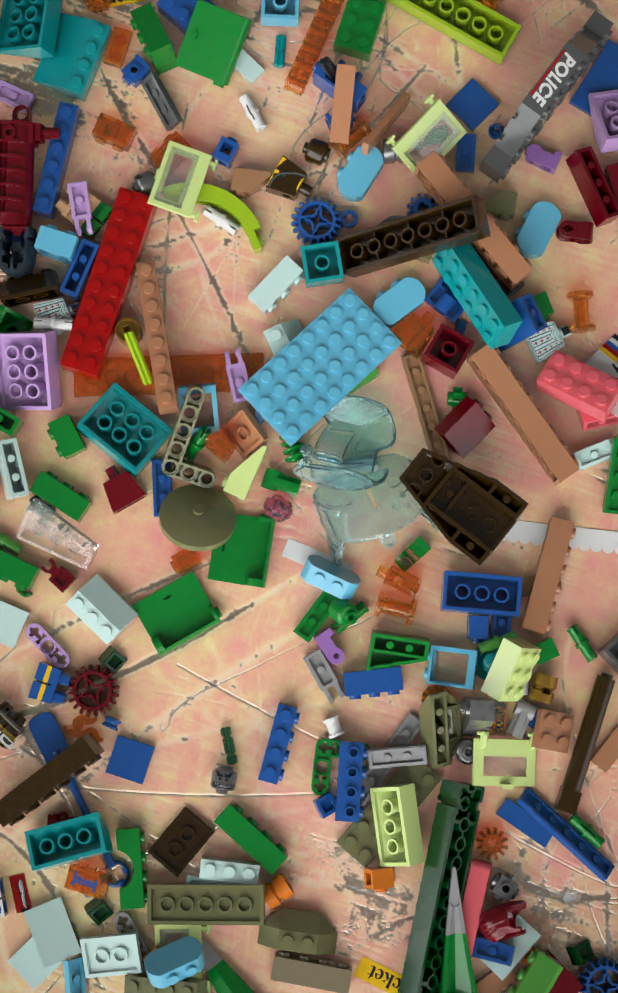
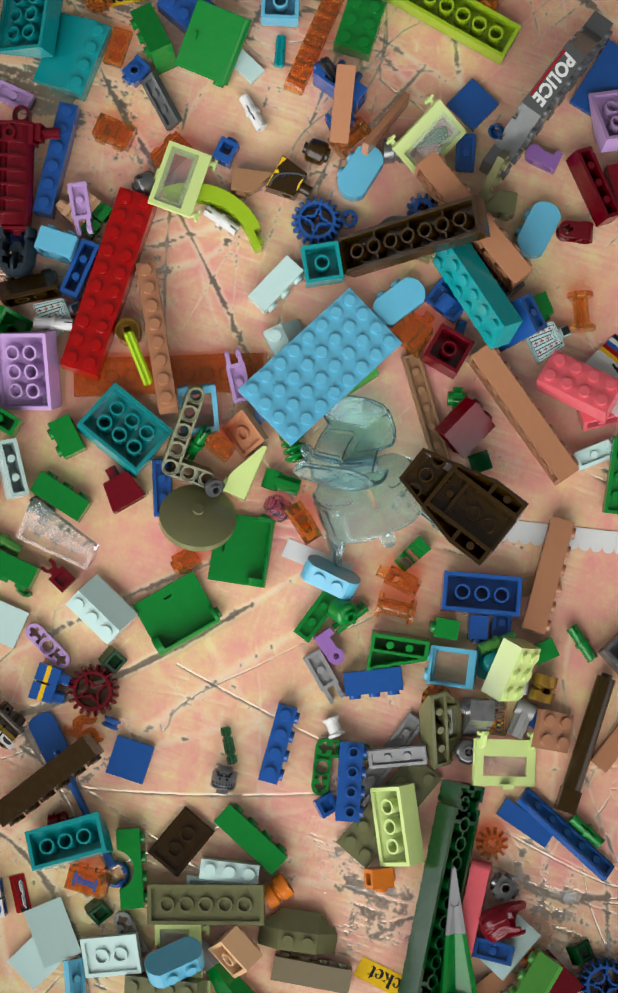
(211, 484): none -> dark grey plate
(235, 951): none -> light nougat brick
(303, 522): none -> clear orange brick
(444, 628): none -> green brick
(480, 461): none -> dark green slope
(494, 175): none -> olive plate

